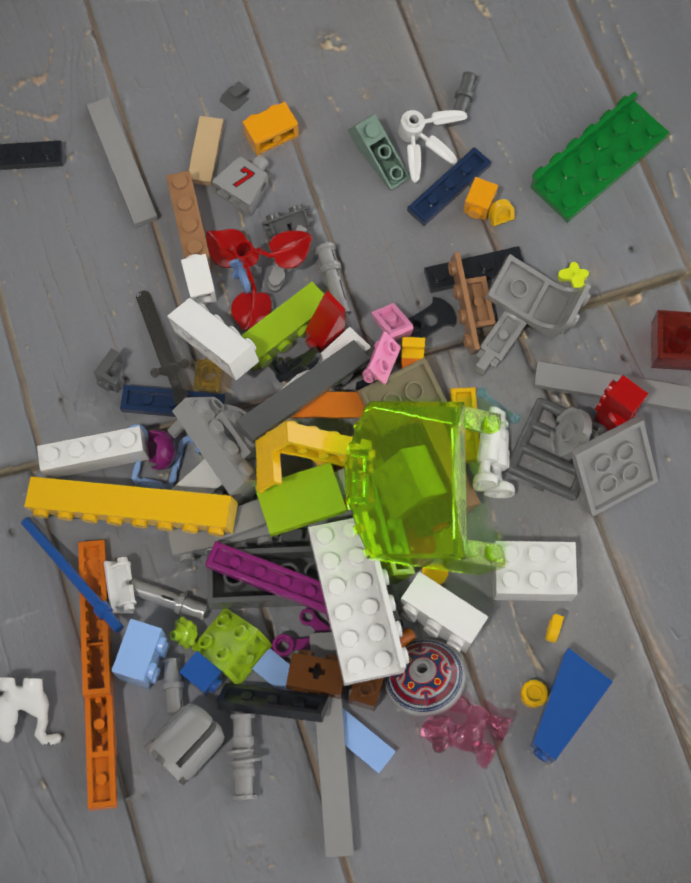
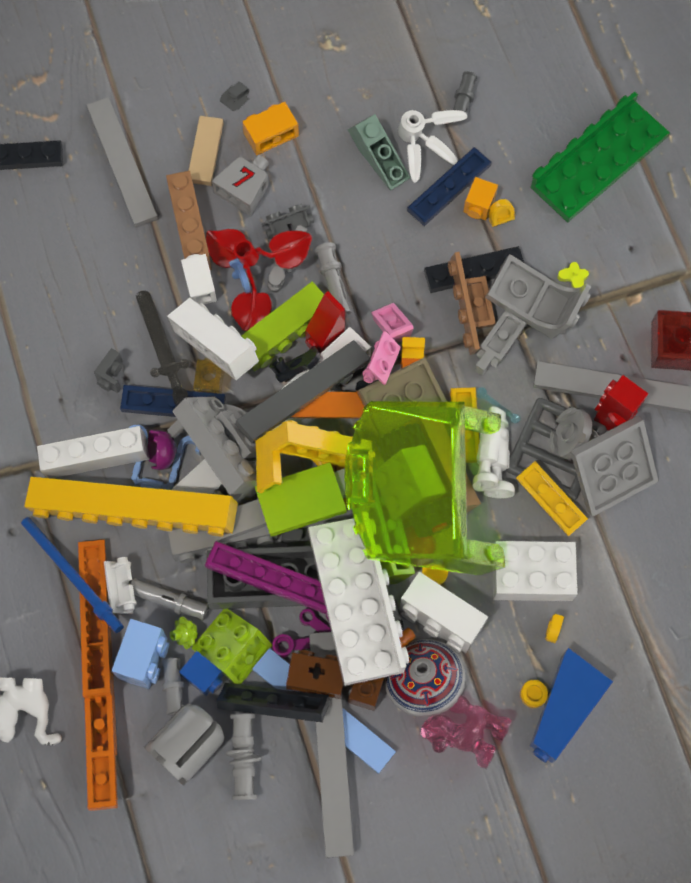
(439, 309): black piece -> none
(551, 498): none -> yellow tile

